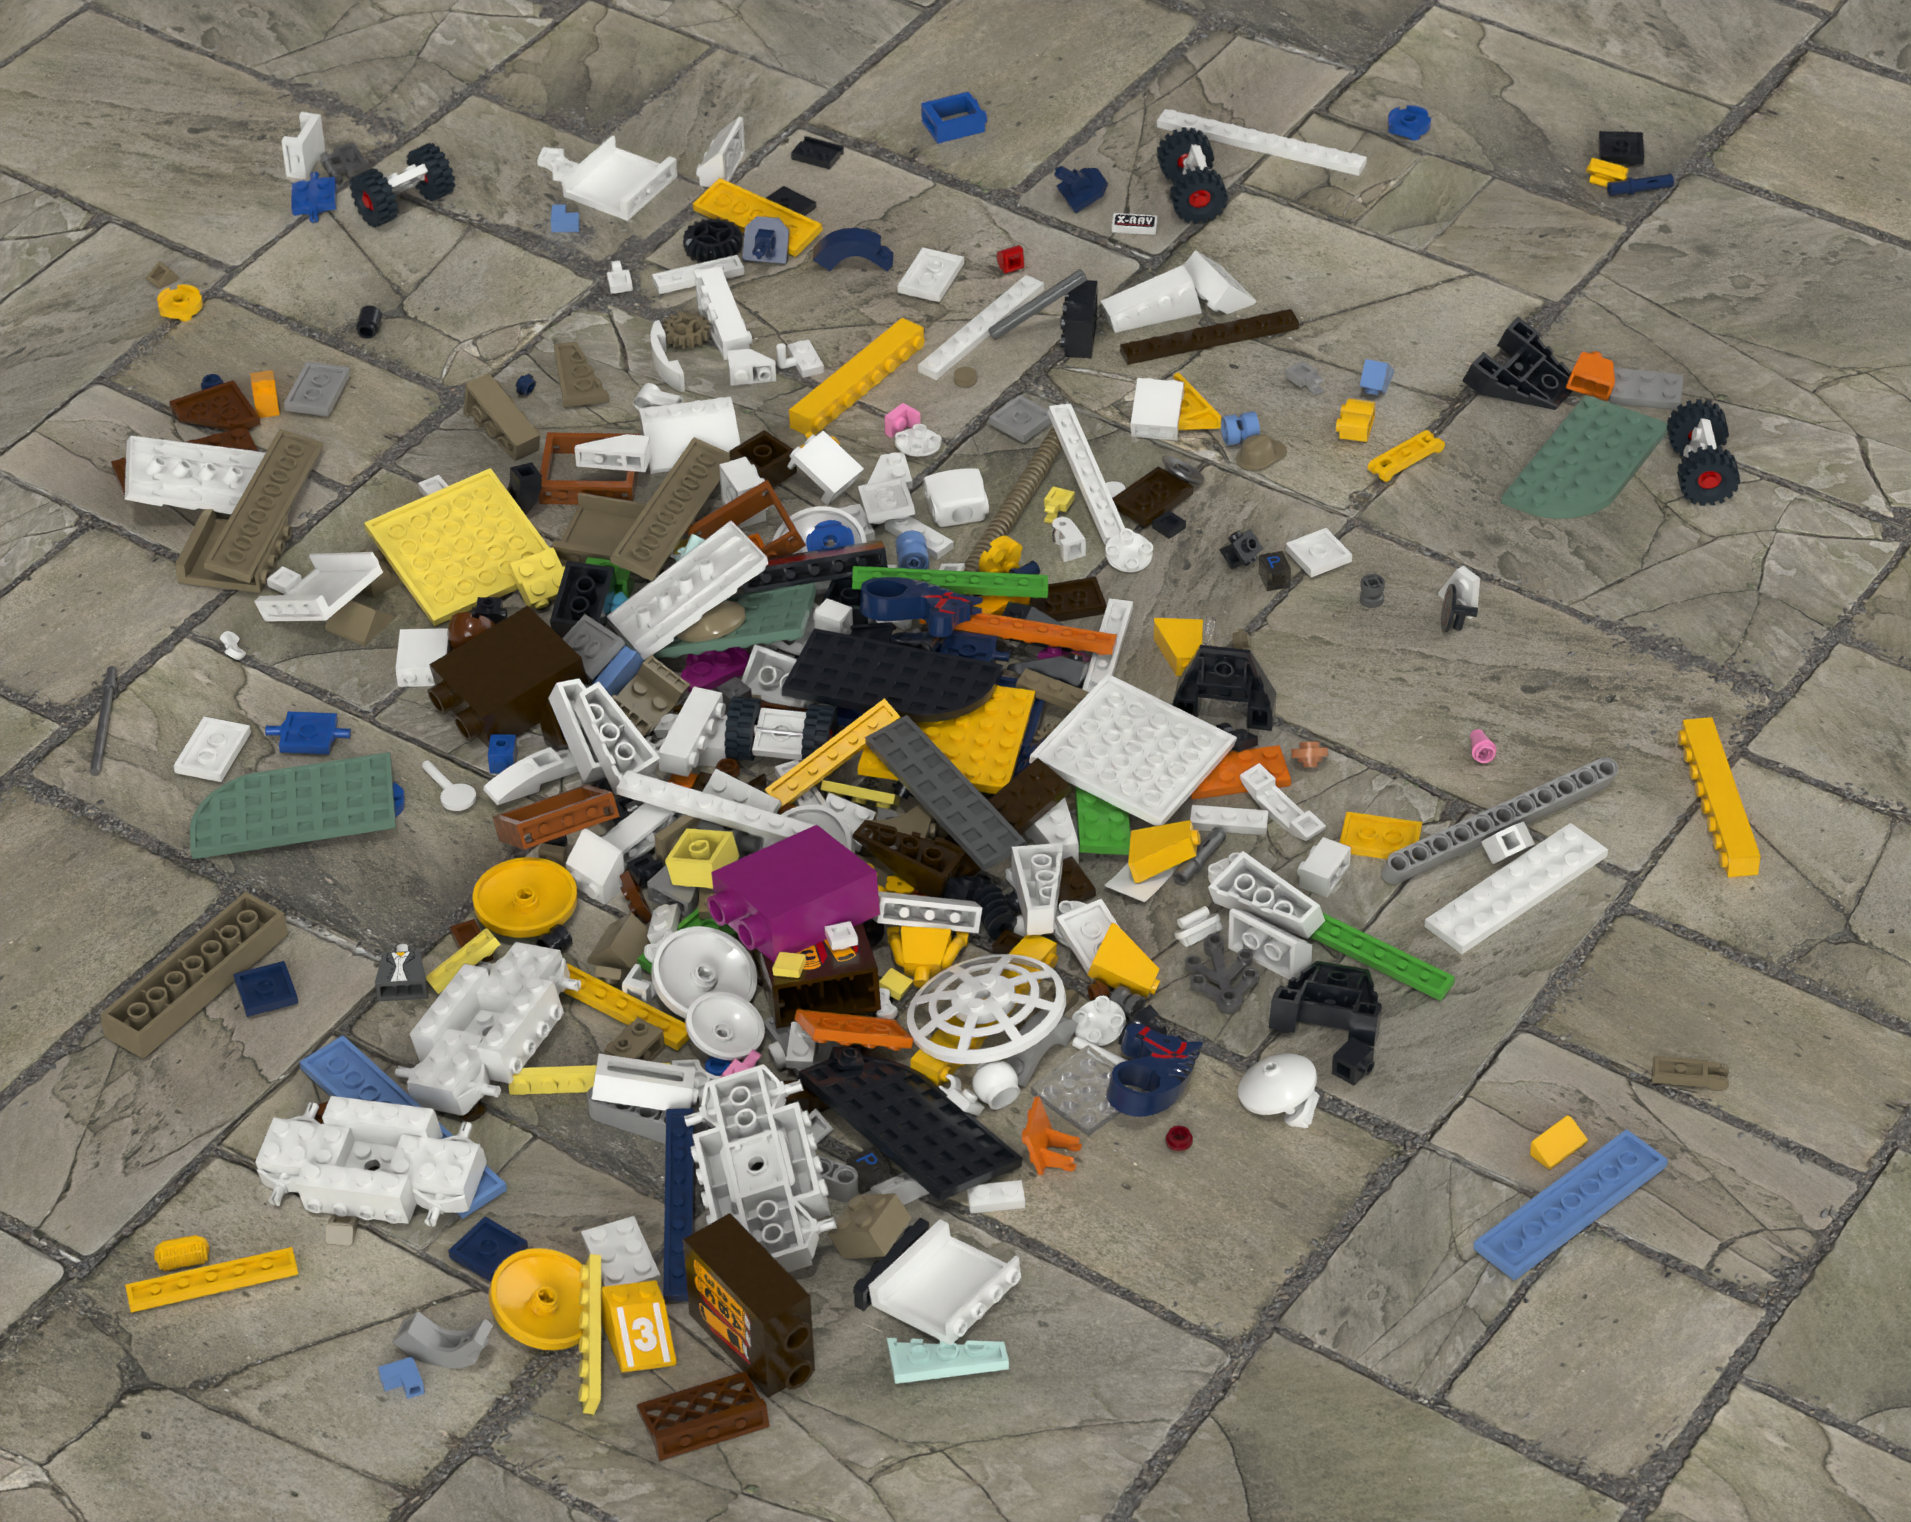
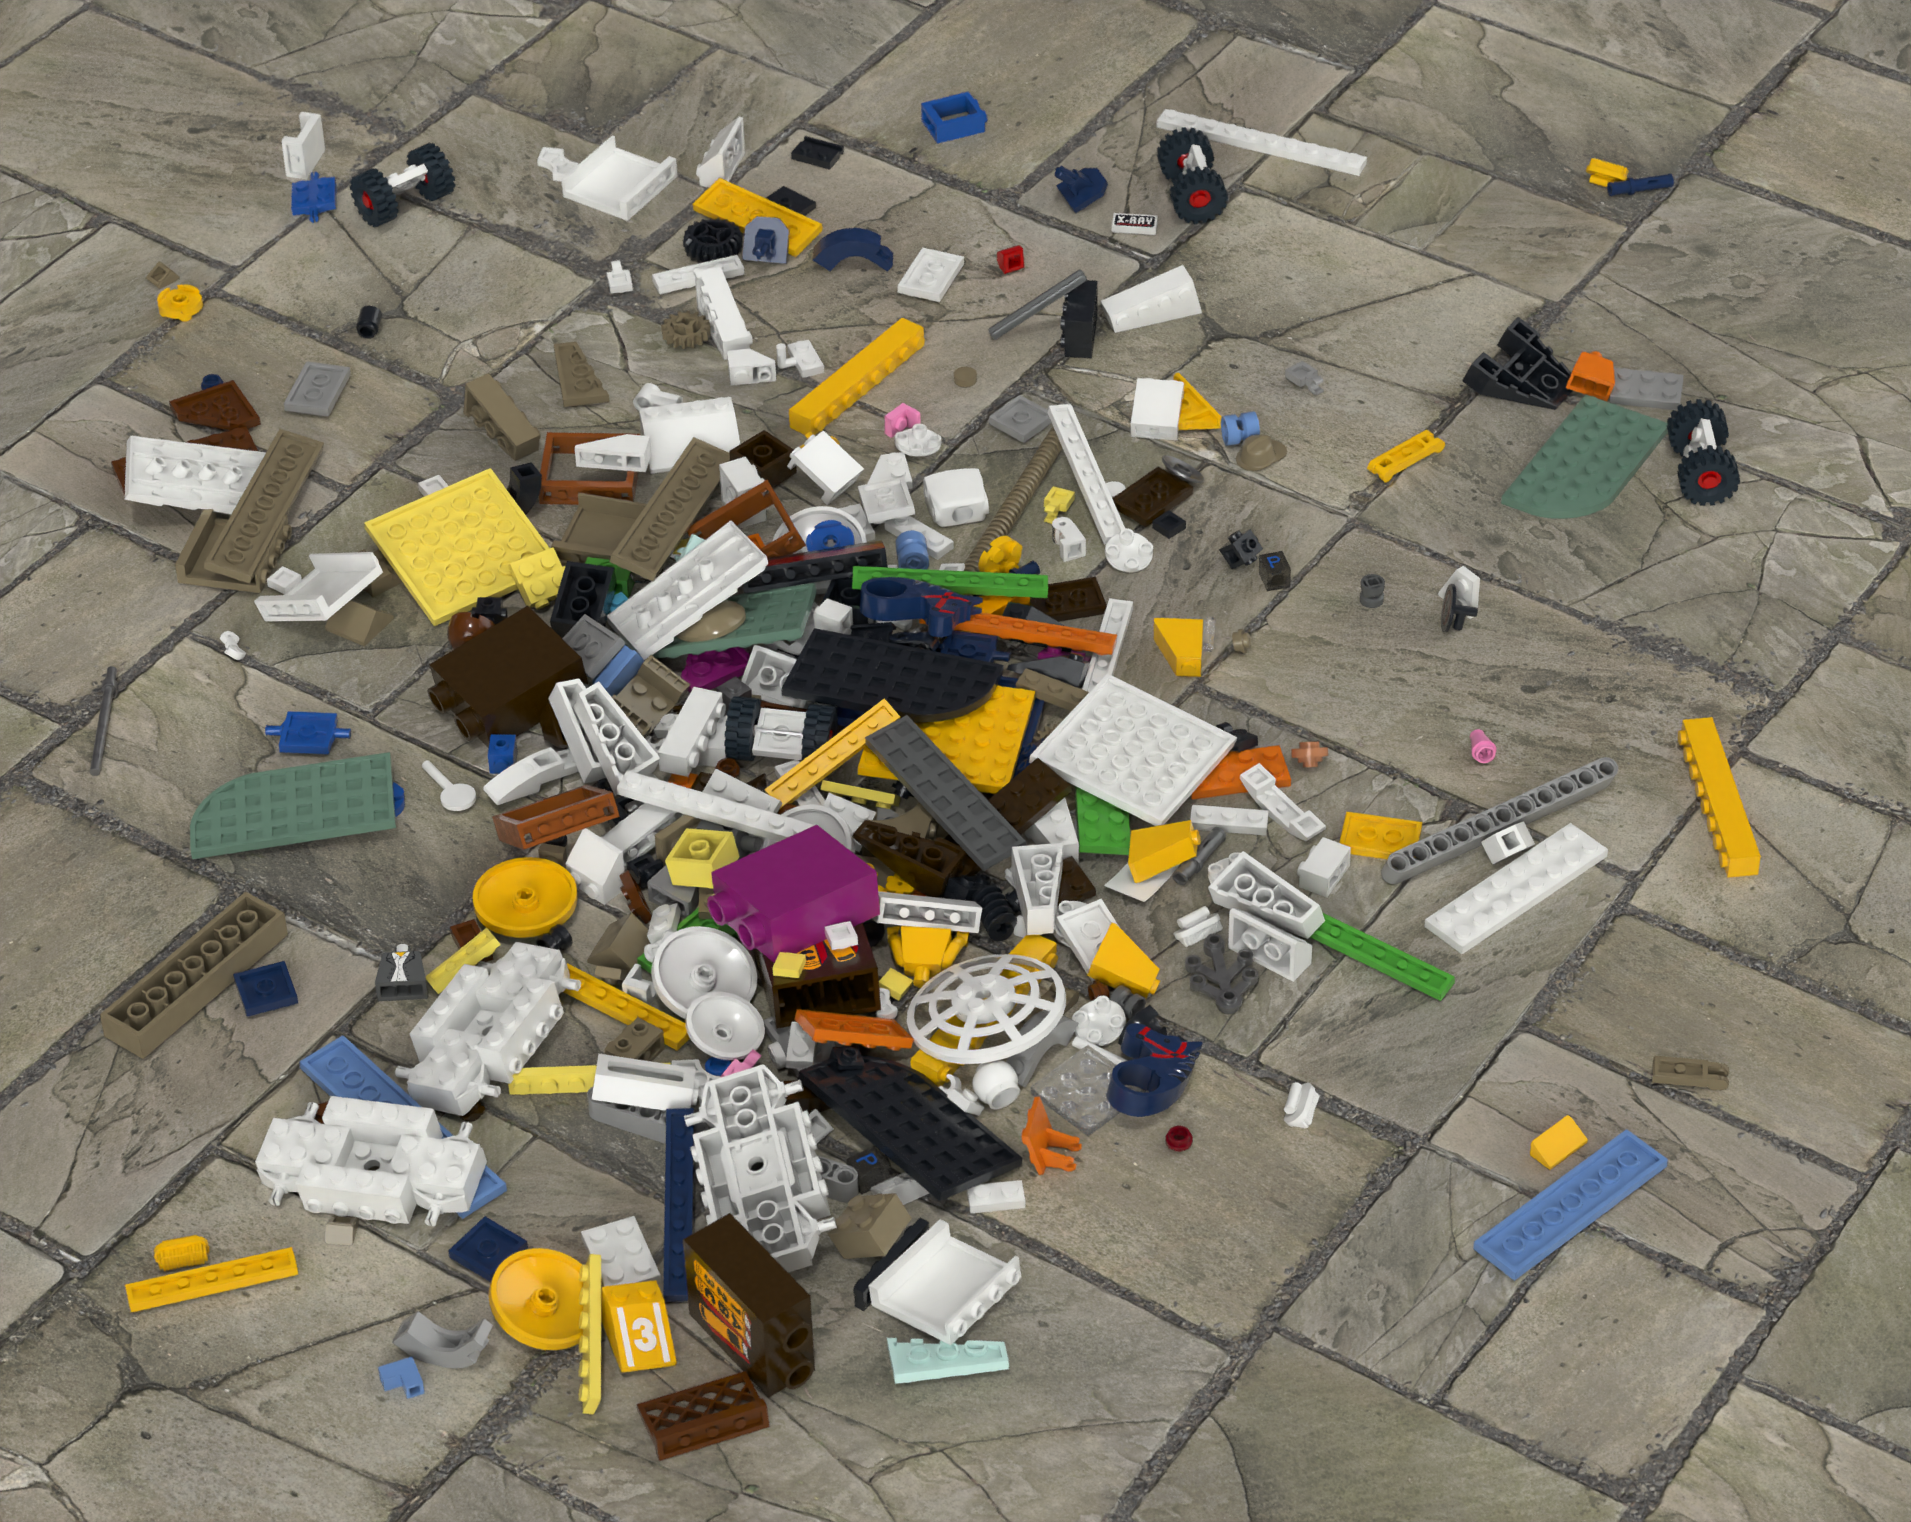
(212, 749): white plate -> none
(264, 394): light orange slope -> none
(349, 161): flat silver plate -> none
(416, 651): white panel -> none
(525, 385): dark blue plate -> none
(563, 221): medium blue piece -> none
(668, 370): white slope -> none
(977, 329): white plate -> none
(1006, 942): dark brown plate -> none
(1209, 336): dark brown plate -> none
(1217, 285): white slope -> none
(1227, 676): black wedge -> none
(1277, 1084): white dish -> none
(1318, 552): white plate -> none
(1331, 998): black wedge -> none
(1353, 1061): black brick -> none
(1356, 419): yellow brick -> none
(1376, 377): medium blue slope -> none
(1409, 122): blue plate -> none
(1621, 147): black plate -> none

